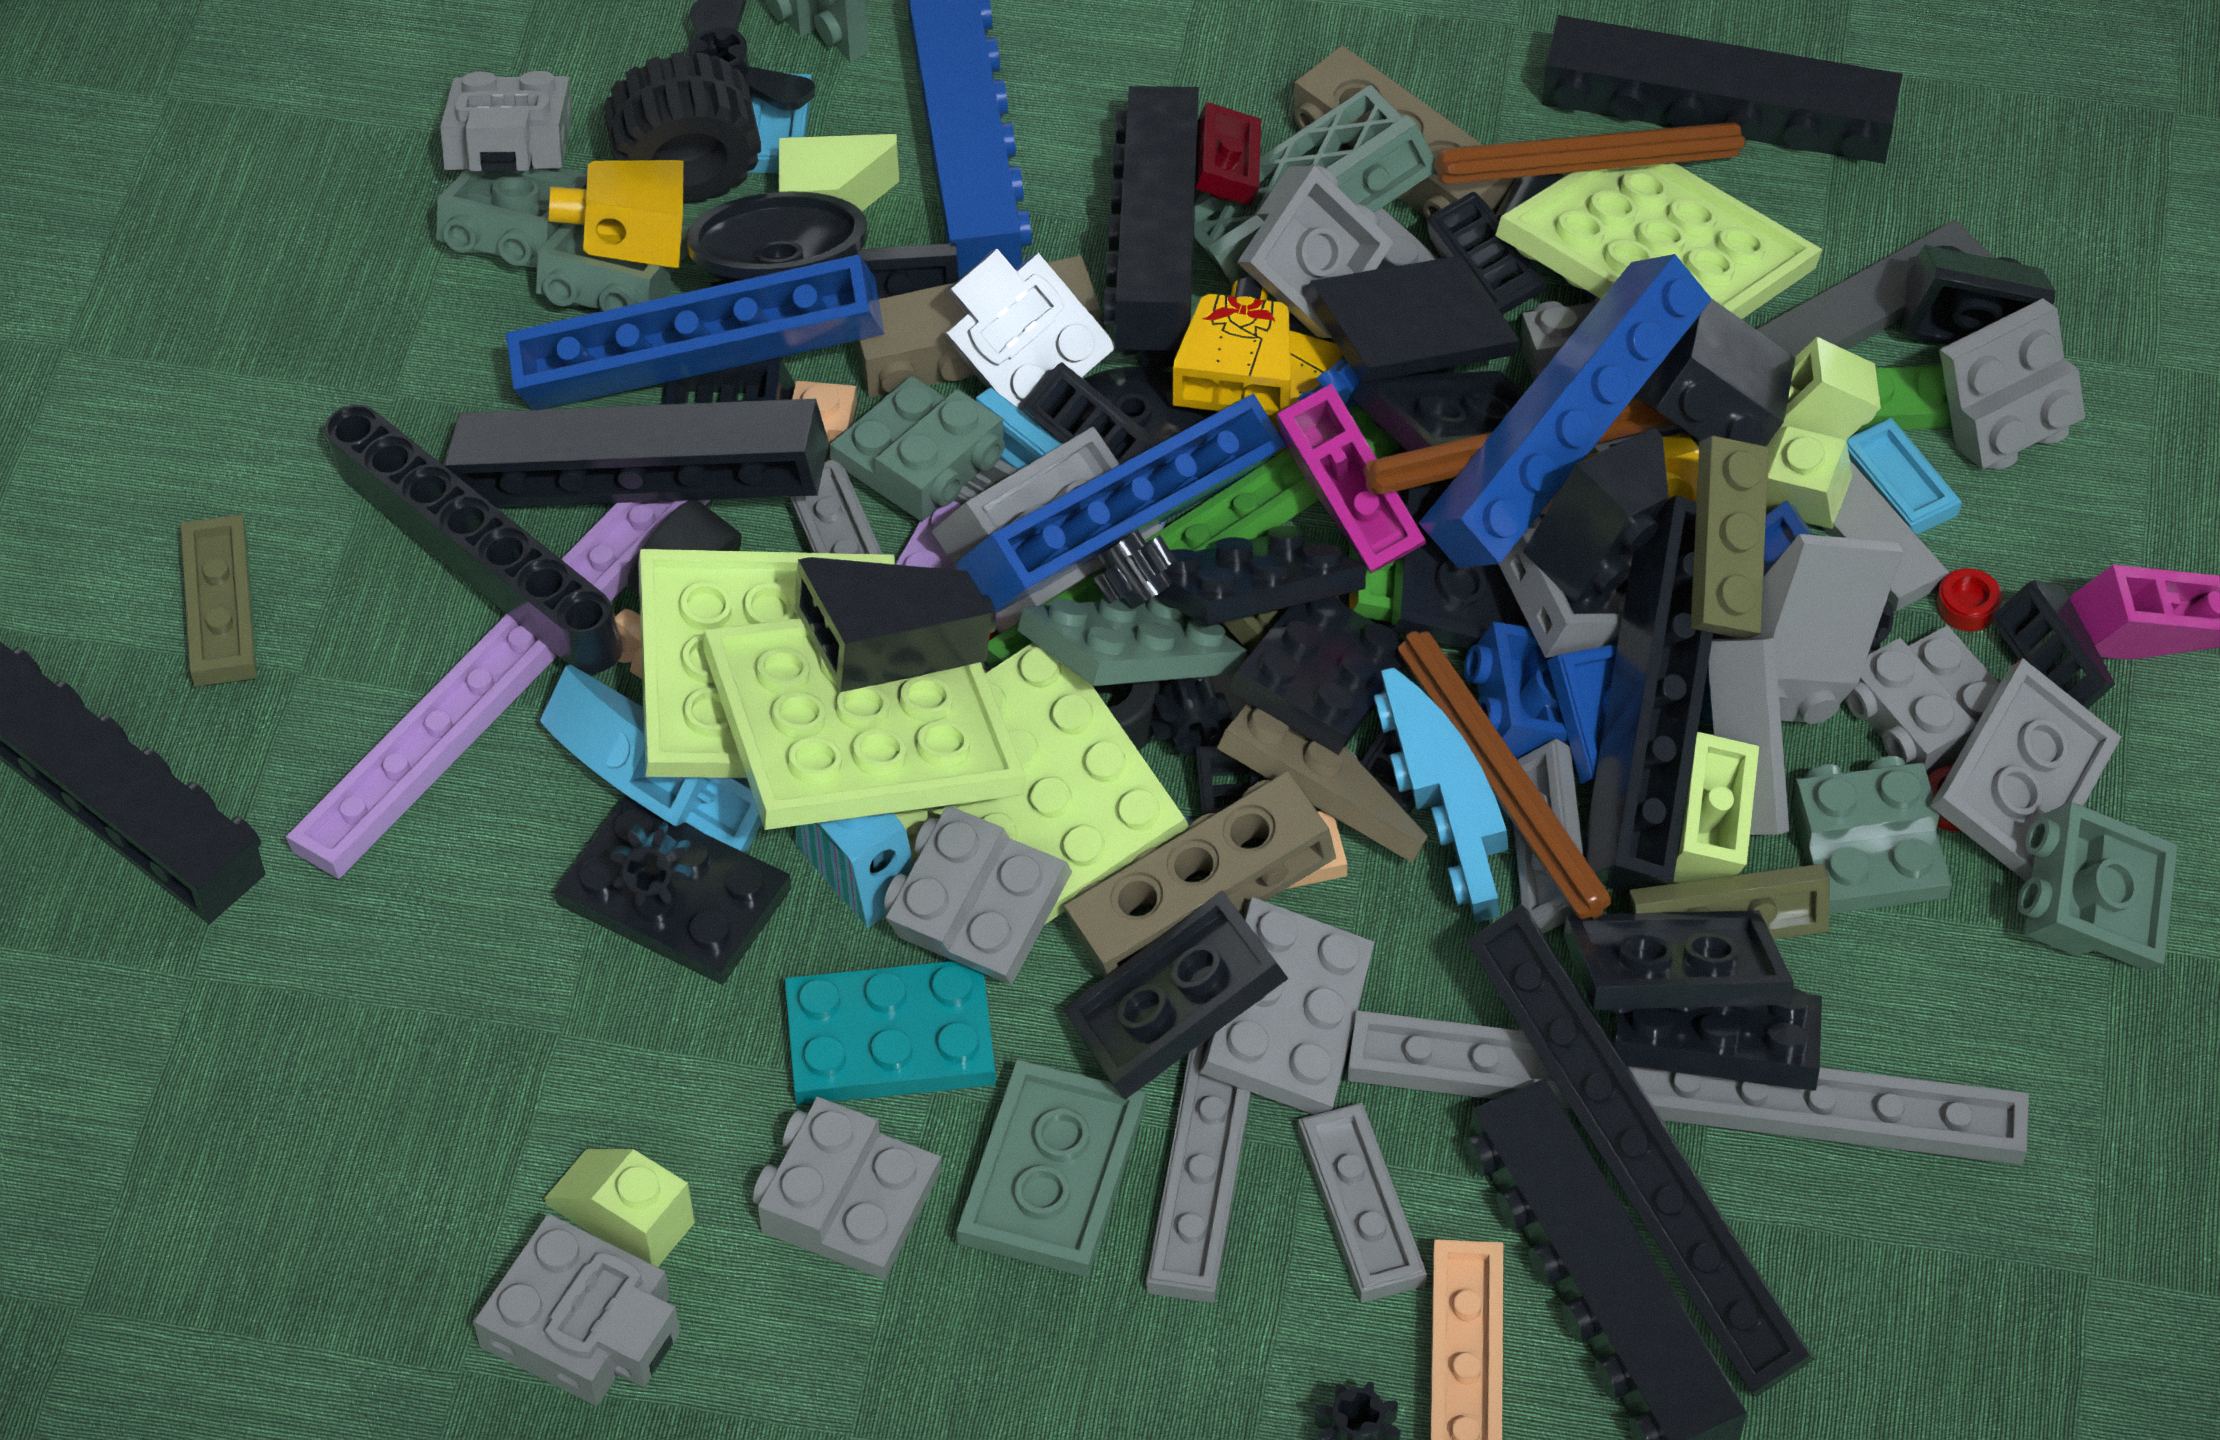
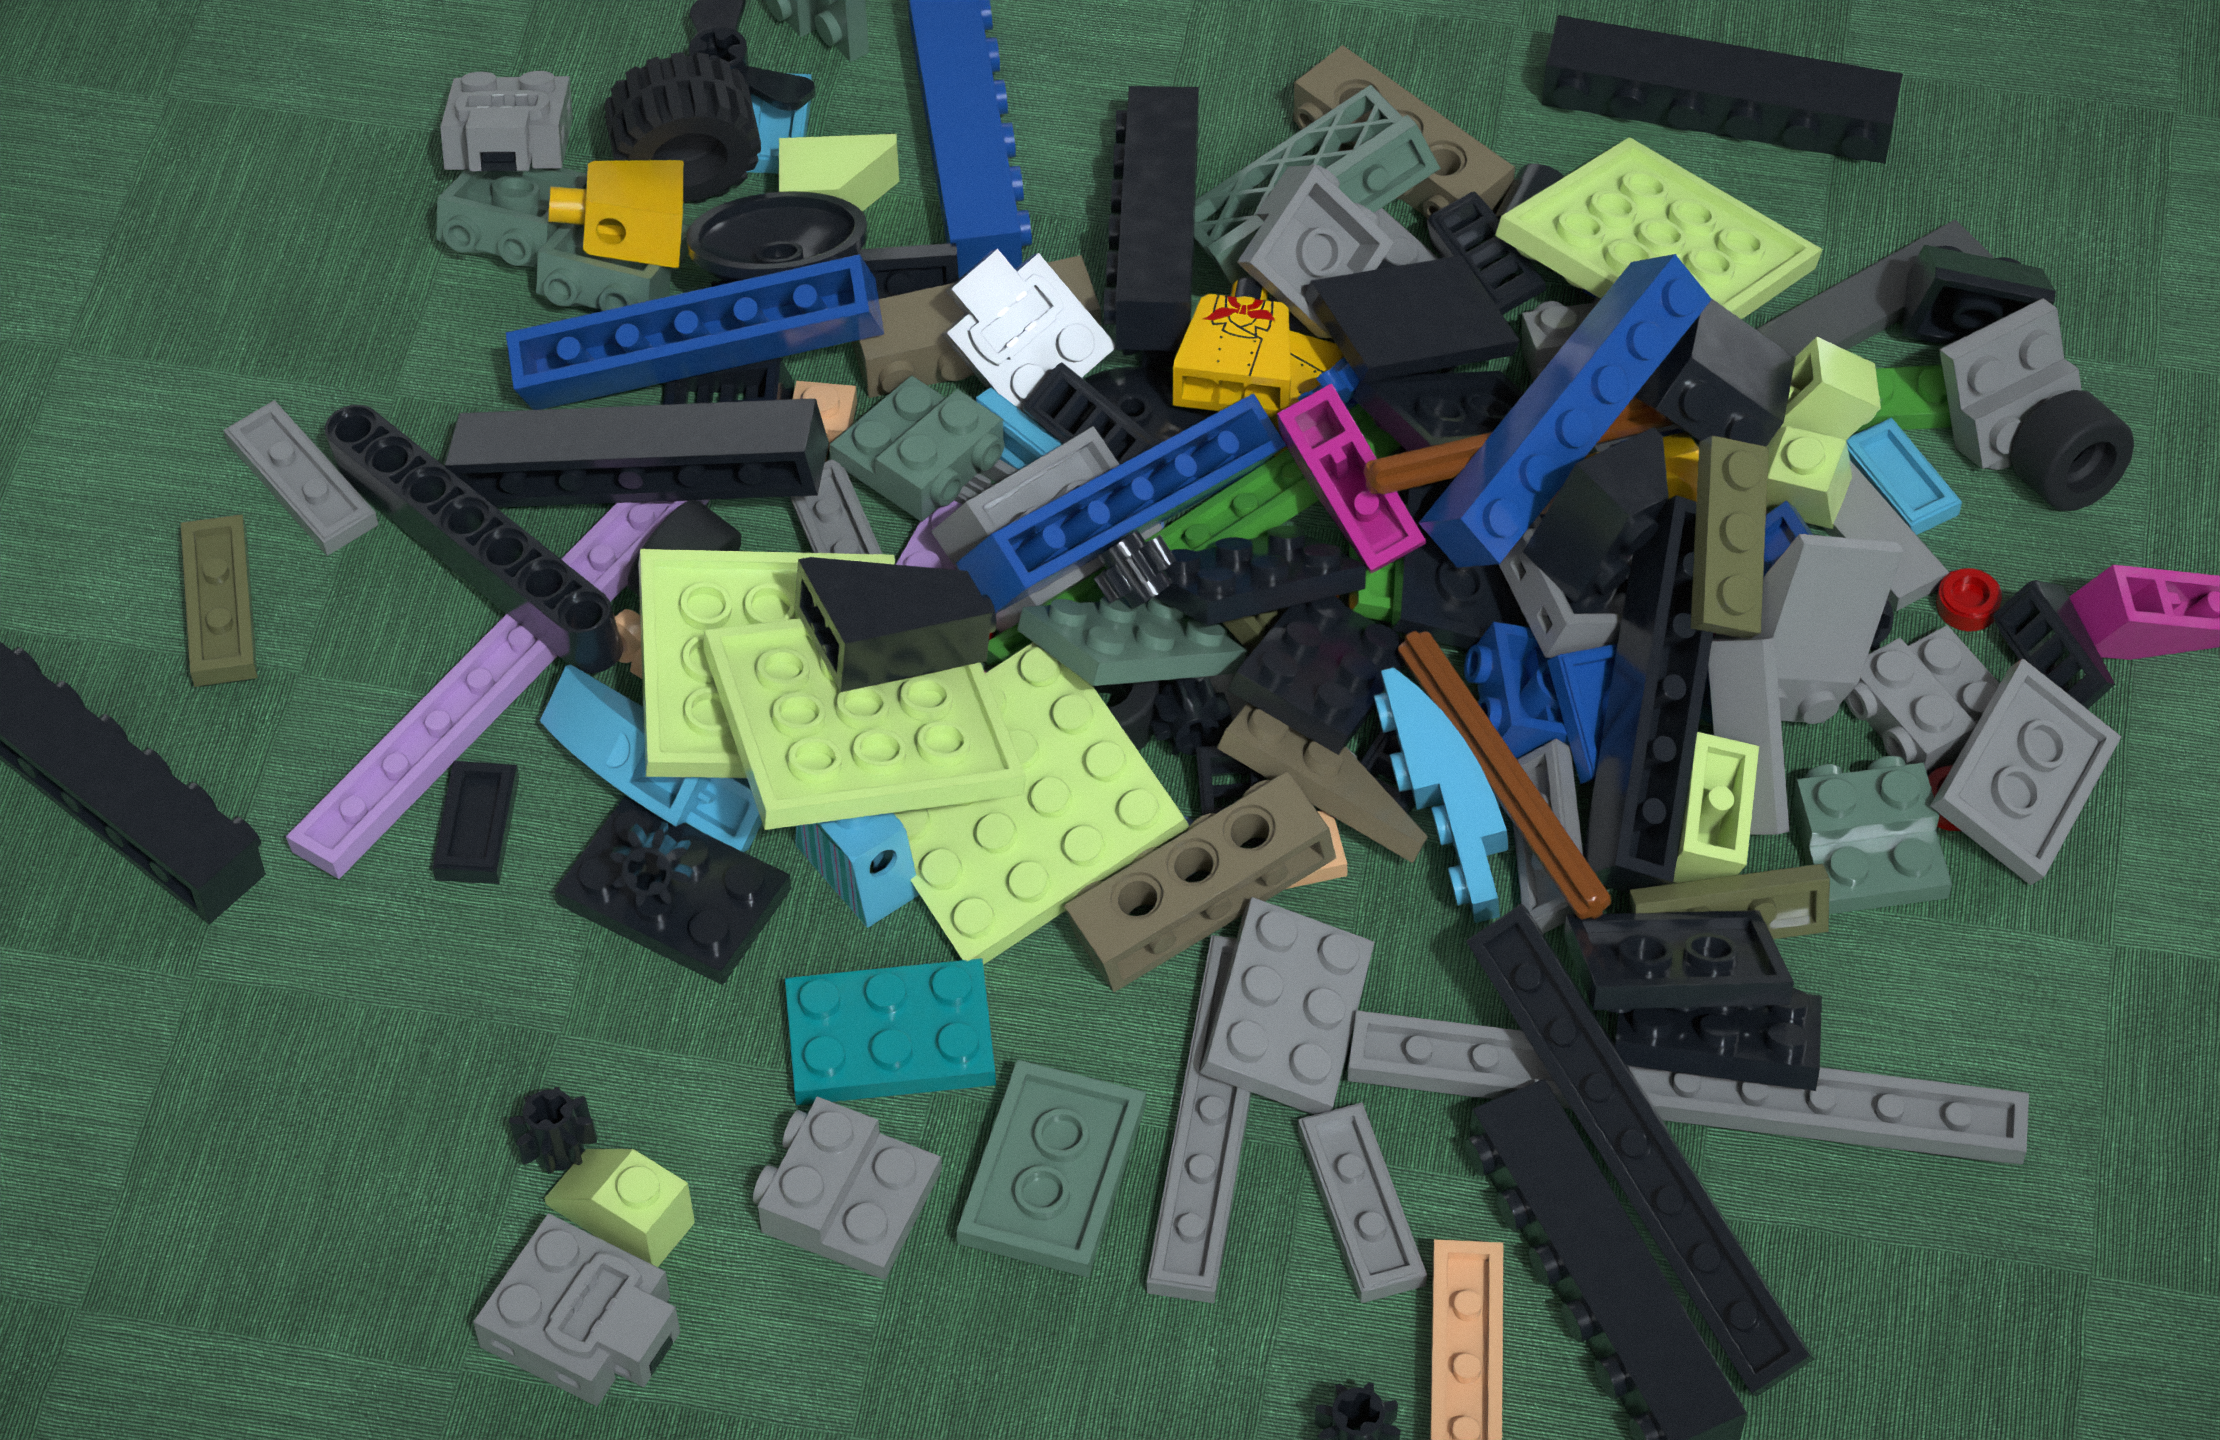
(301, 477): none -> light grey tile
(476, 822): none -> black tile
(553, 1130): none -> black gear
(975, 894): light grey plate -> none
(1174, 994): black plate -> none
(1228, 154): dark red plate -> none
(1588, 152): dark orange axle -> none
(2072, 450): none -> black tyre
(2098, 886): sand green plate -> none

